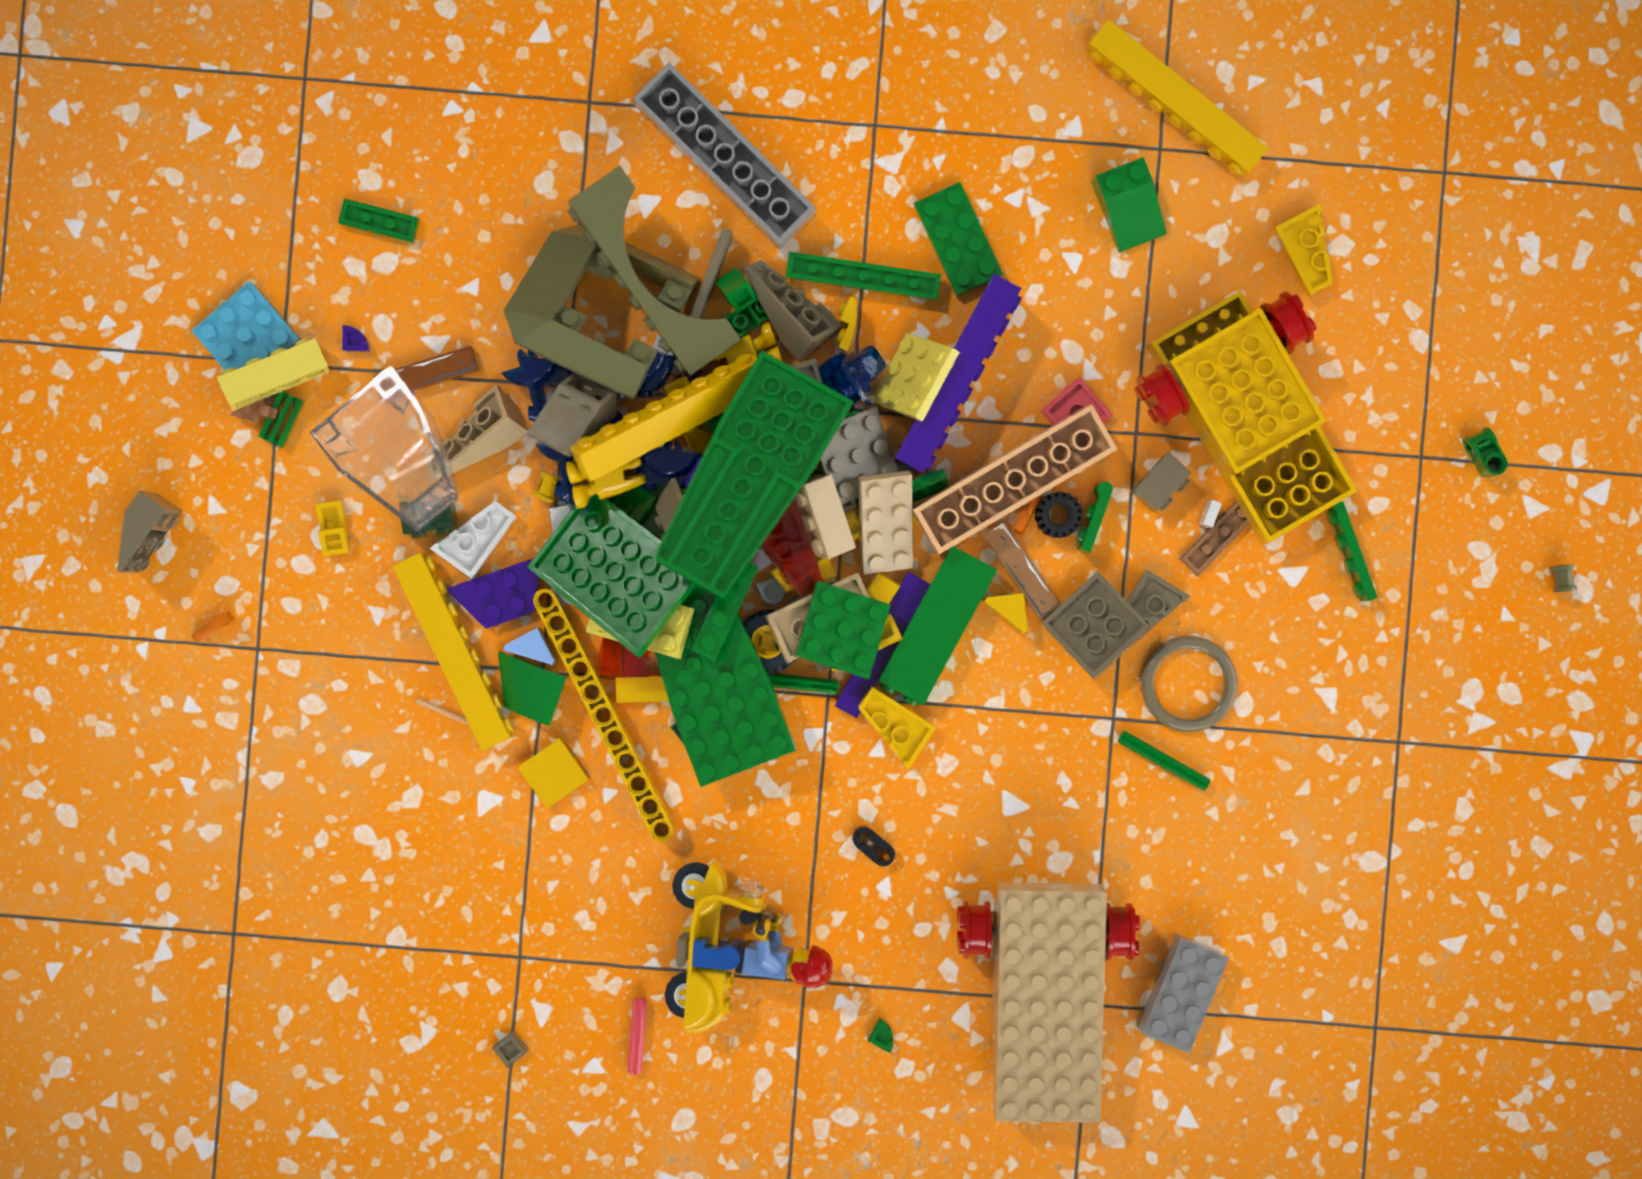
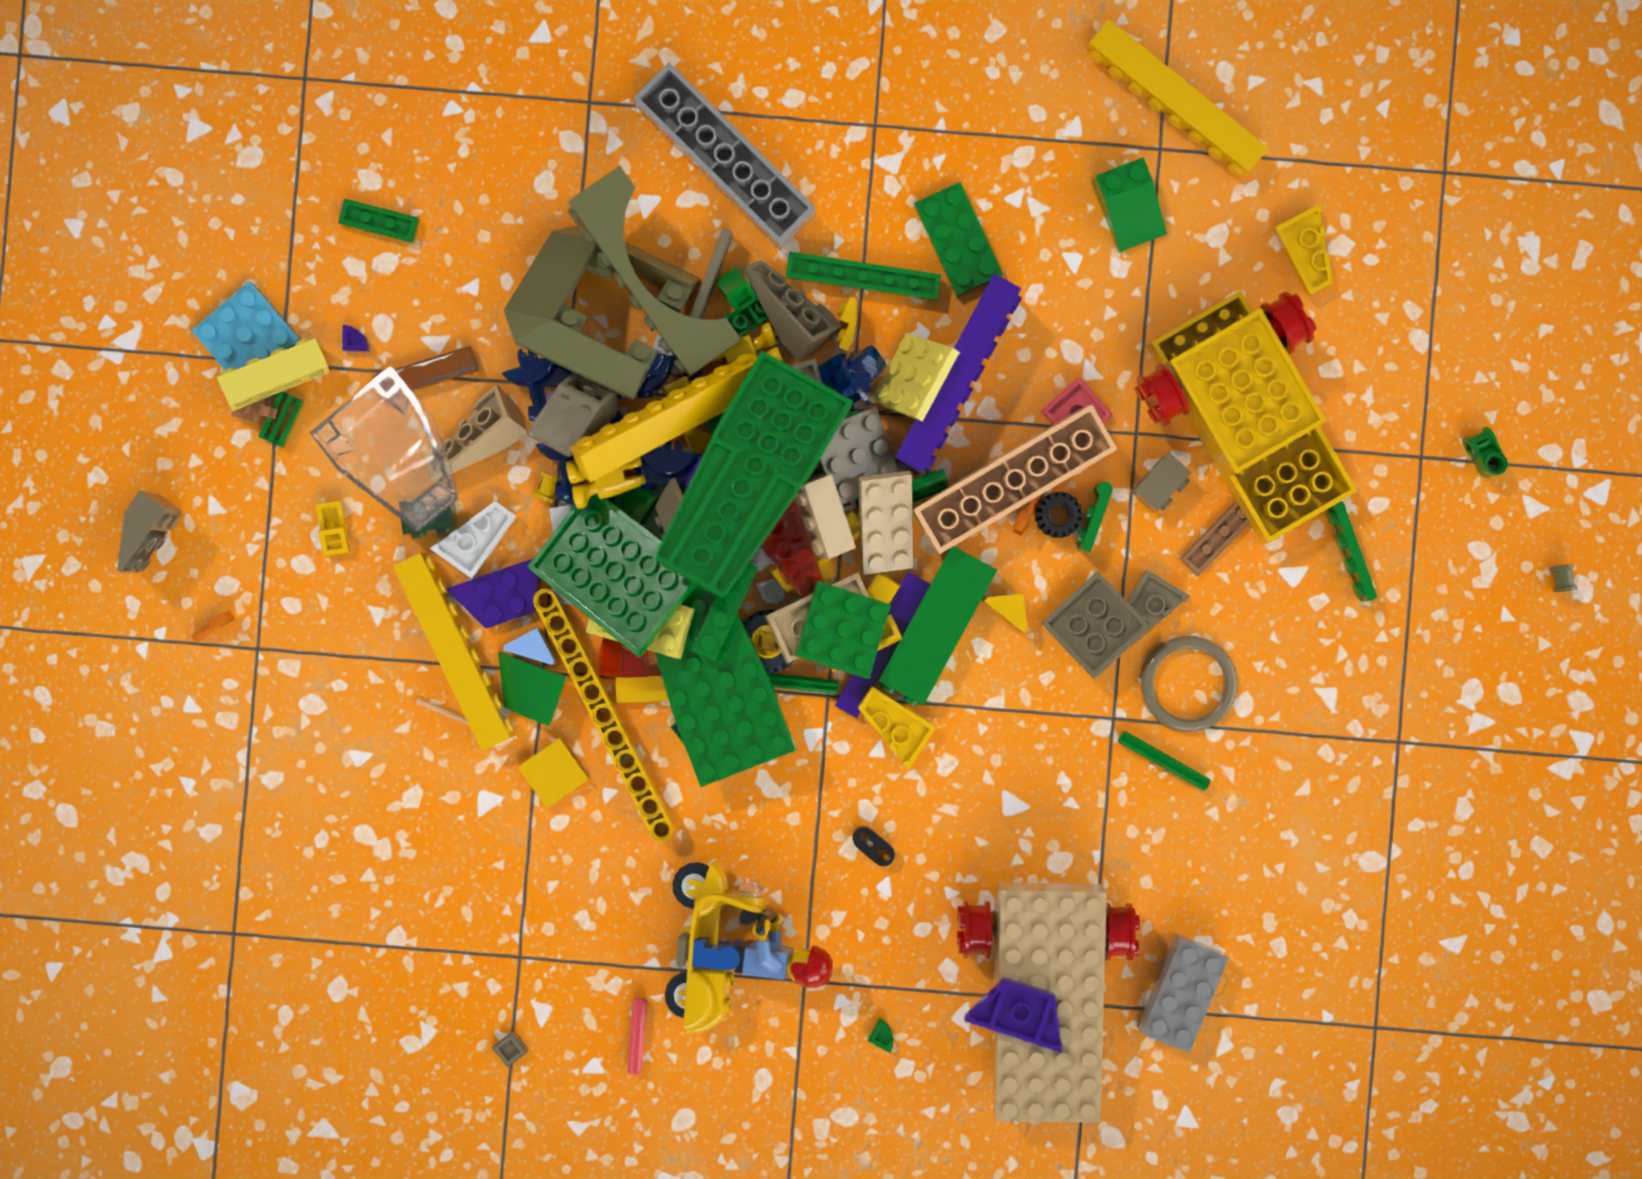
(1019, 1013): none -> dark purple wing
(1021, 570): medium nougat tile -> none
(1210, 514): white tile -> none

